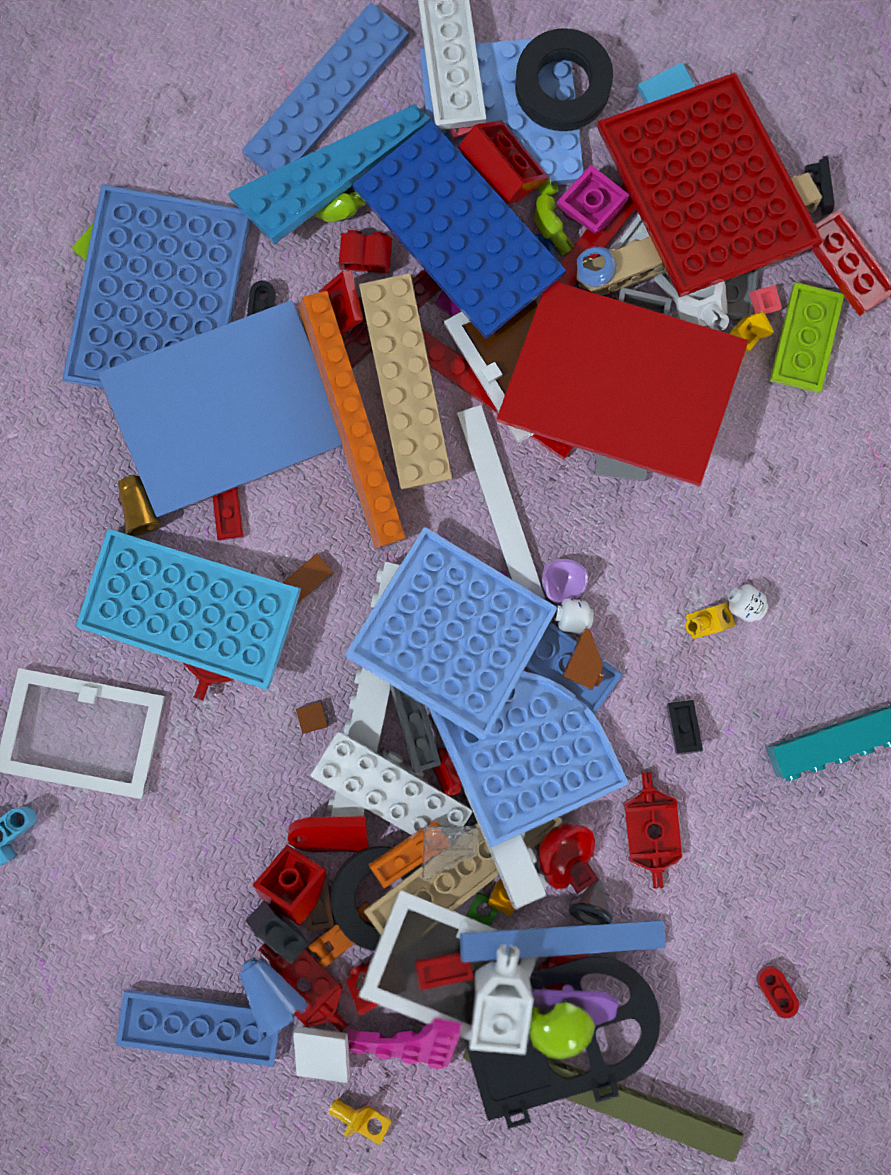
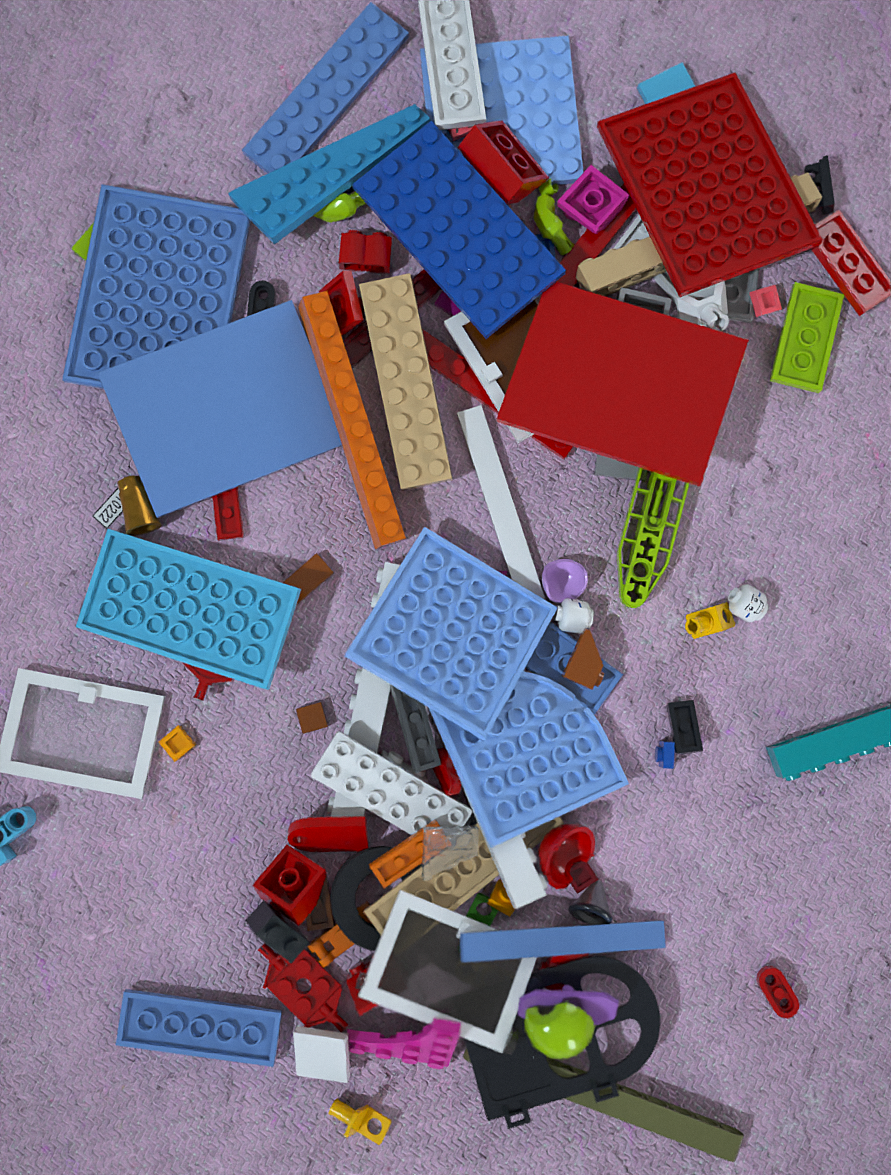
(109, 510): none -> white sticker
(177, 743): none -> light orange tile
(269, 996): medium blue cone -> none
(442, 971): red tile -> none
(501, 1005): white plate -> none
(570, 46): black tyre -> none
(599, 277): medium blue piece -> none
(648, 529): none -> lime beam
(650, 808): red plate -> none
(665, 754): none -> blue plate
(753, 328): yellow bracket -> none

